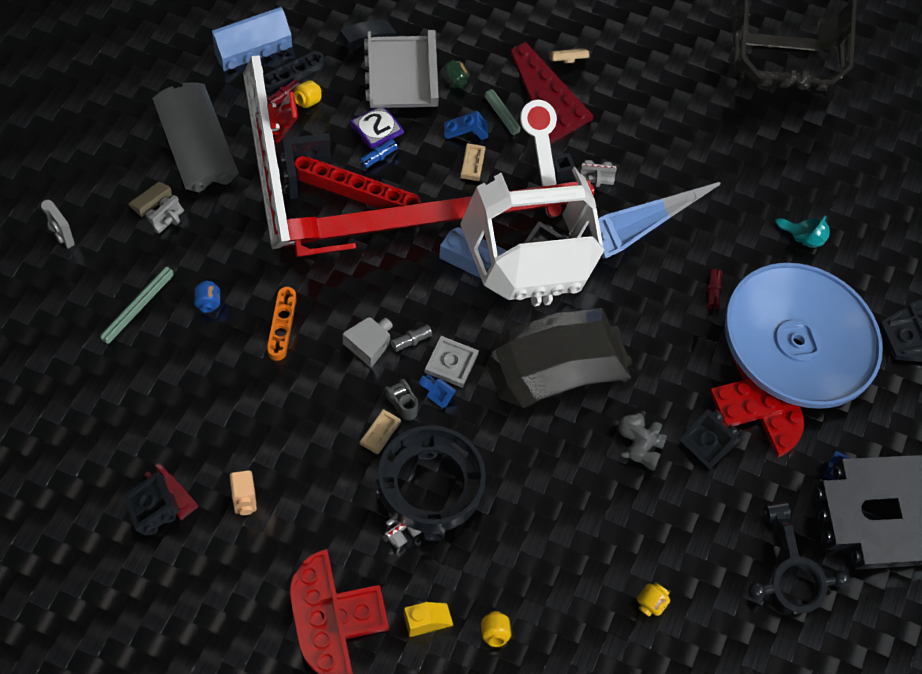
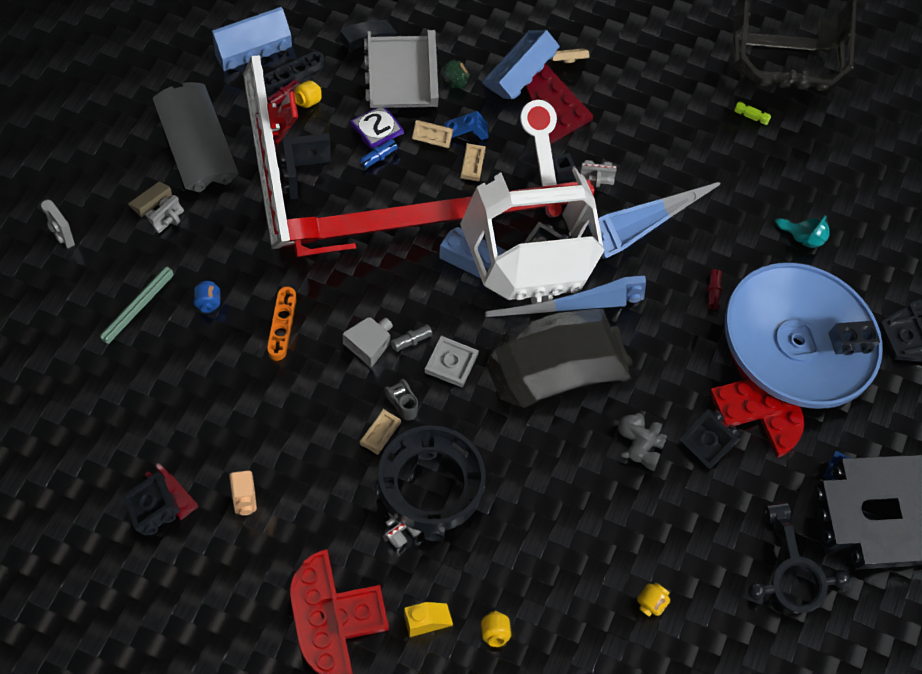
(327, 177): red beam -> none
(432, 133): none -> tan plate
(439, 390): blue plate -> none
(502, 112): sand green axle -> none
(521, 64): none -> medium blue slope
(607, 295): none -> medium blue plate
(752, 113): none -> lime axle
(854, 337): none -> black brick

